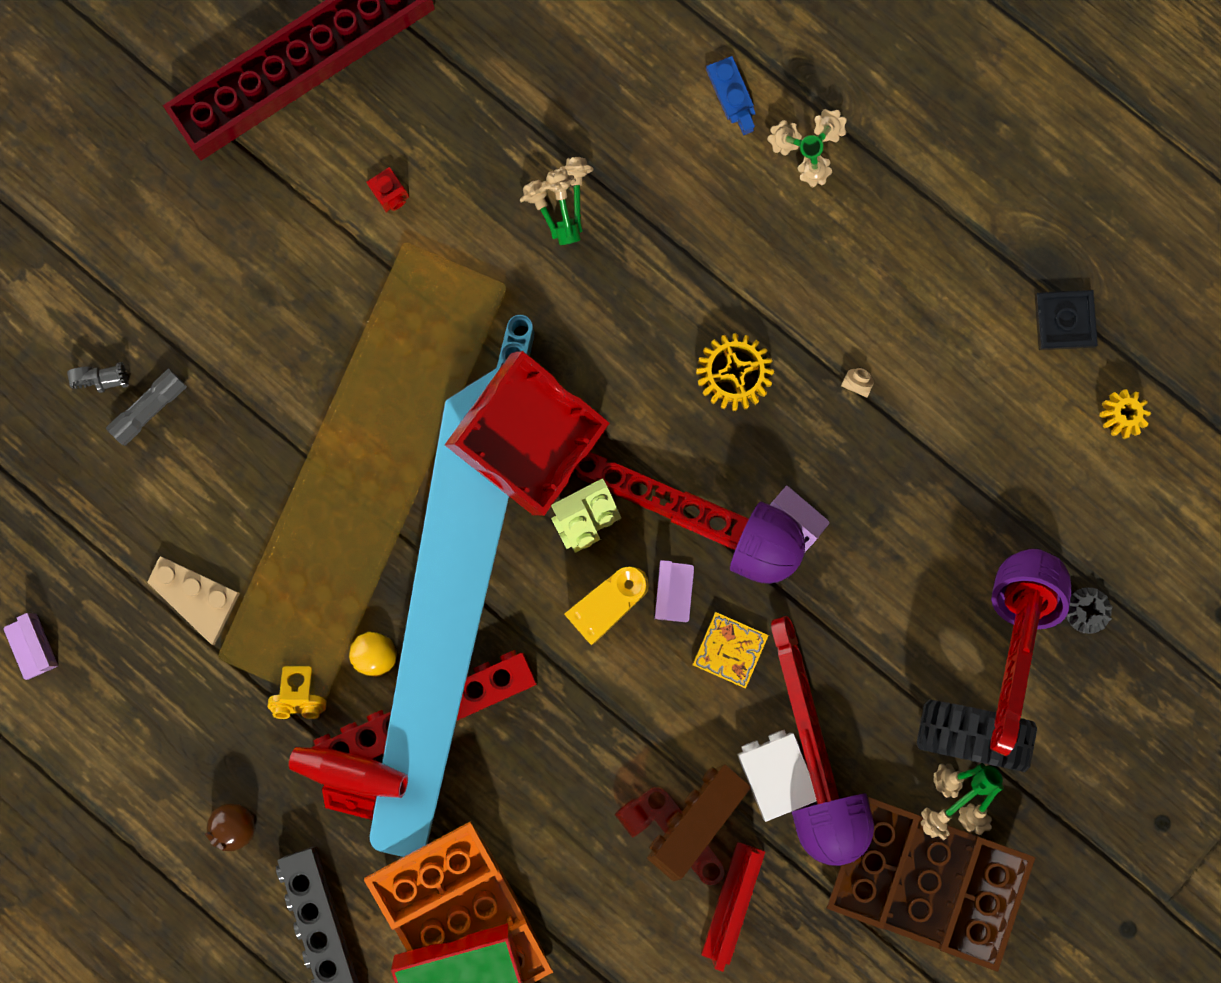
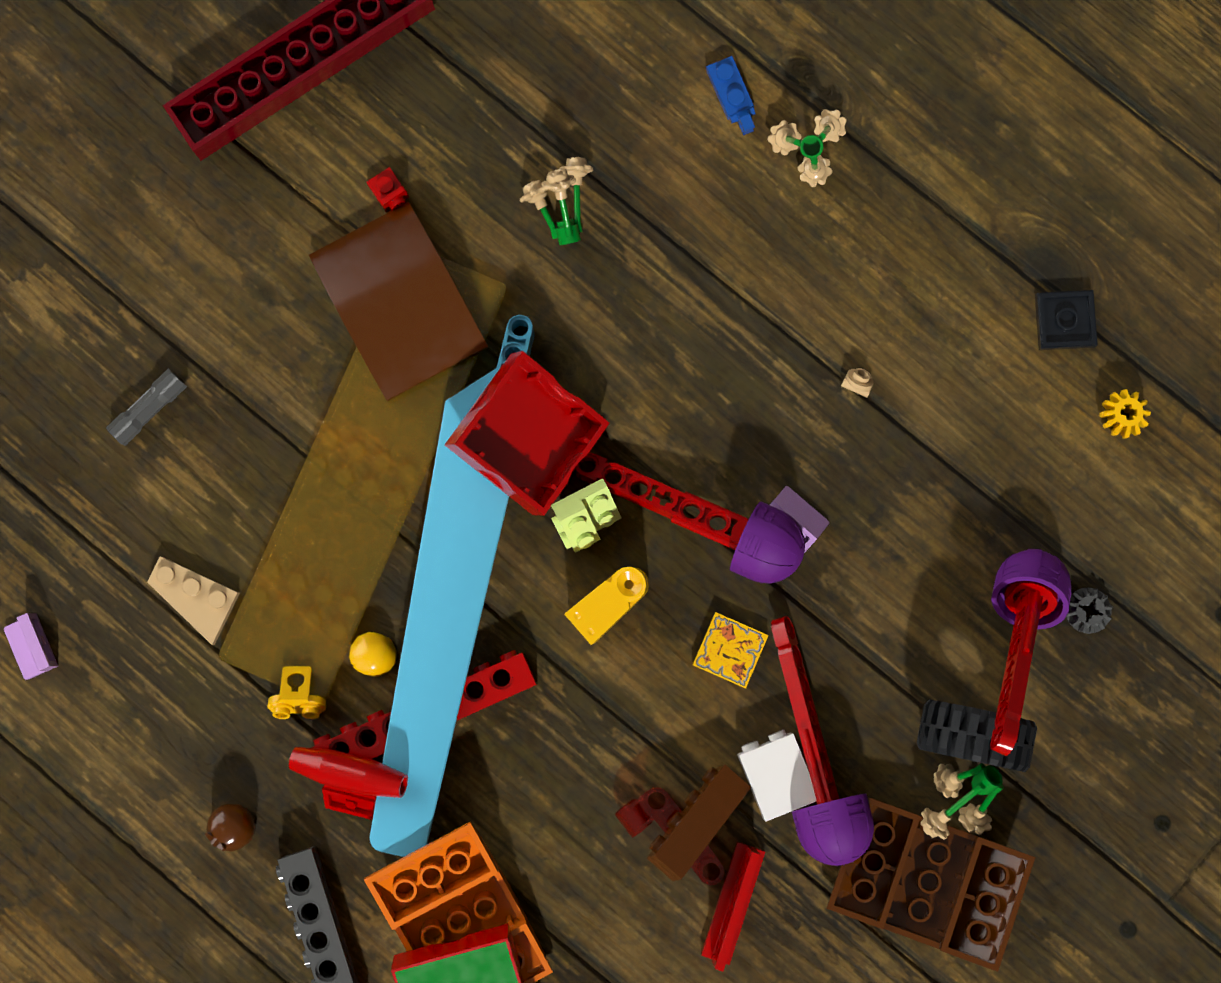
(101, 378): dark grey connector -> none
(398, 301): none -> reddish brown slope
(674, 591): lavender panel -> none
(722, 376): yellow gear -> none

